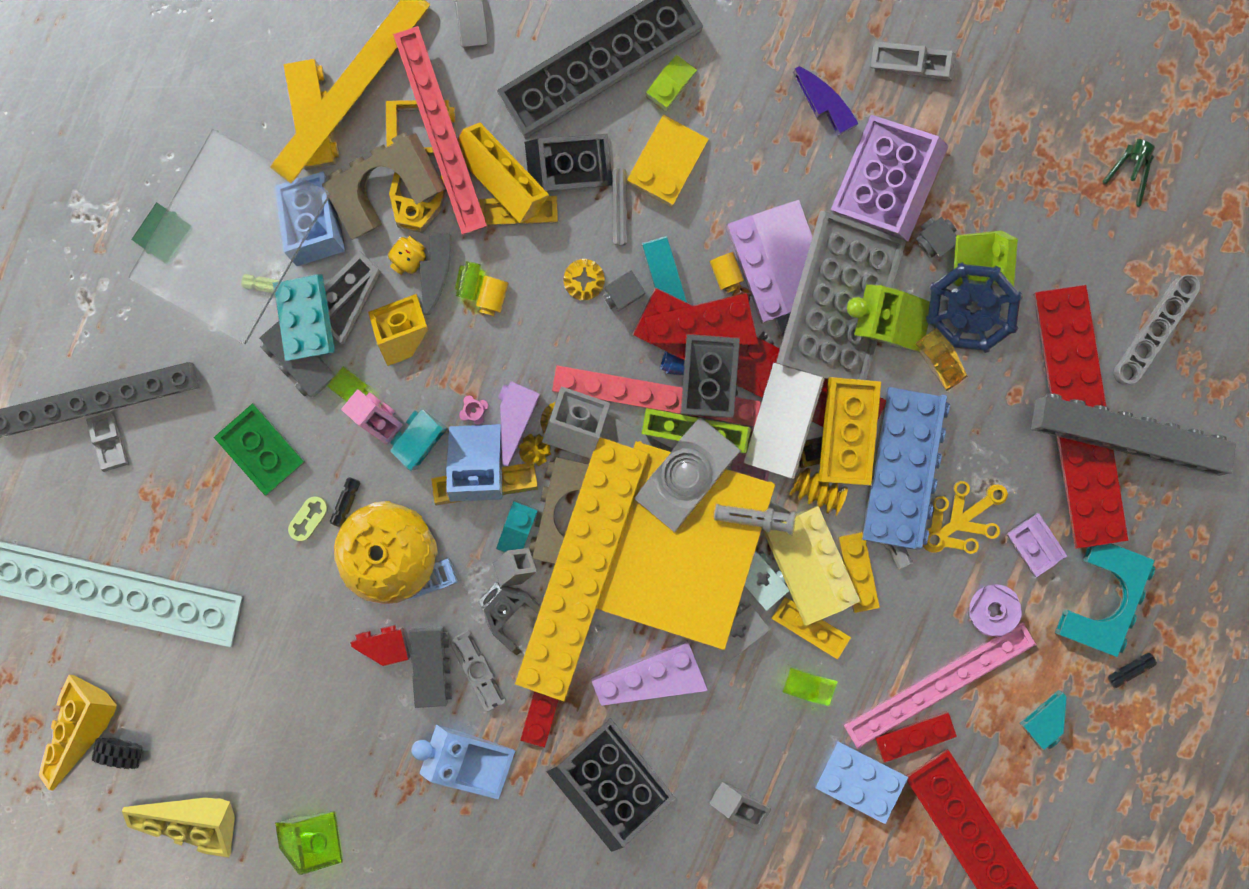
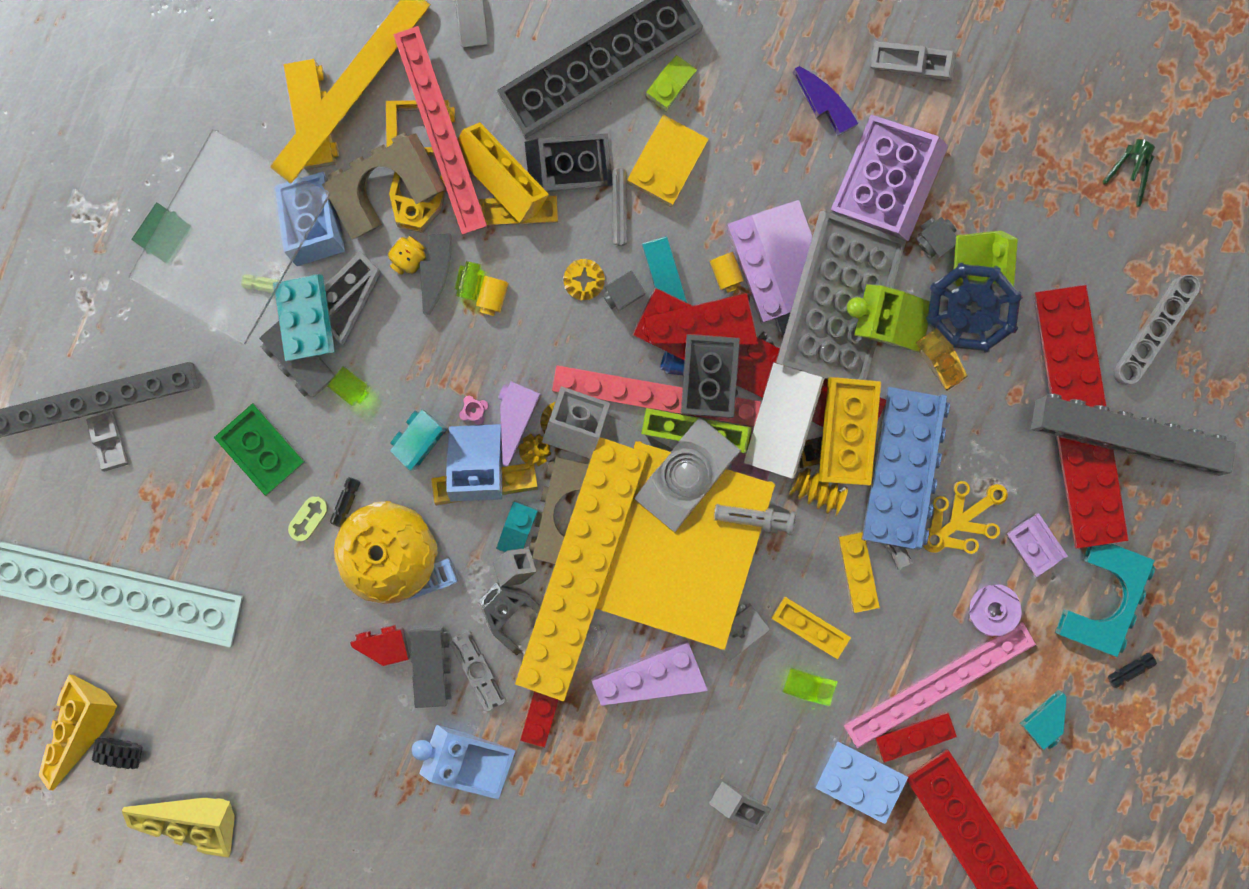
(310, 841): clear neon green slope -> none
(371, 416): bright pink brick -> none
(399, 328): yellow slope -> none
(611, 785): black slope -> none
(773, 590): light aqua brick -> none
(812, 567): light yellow slope -> none

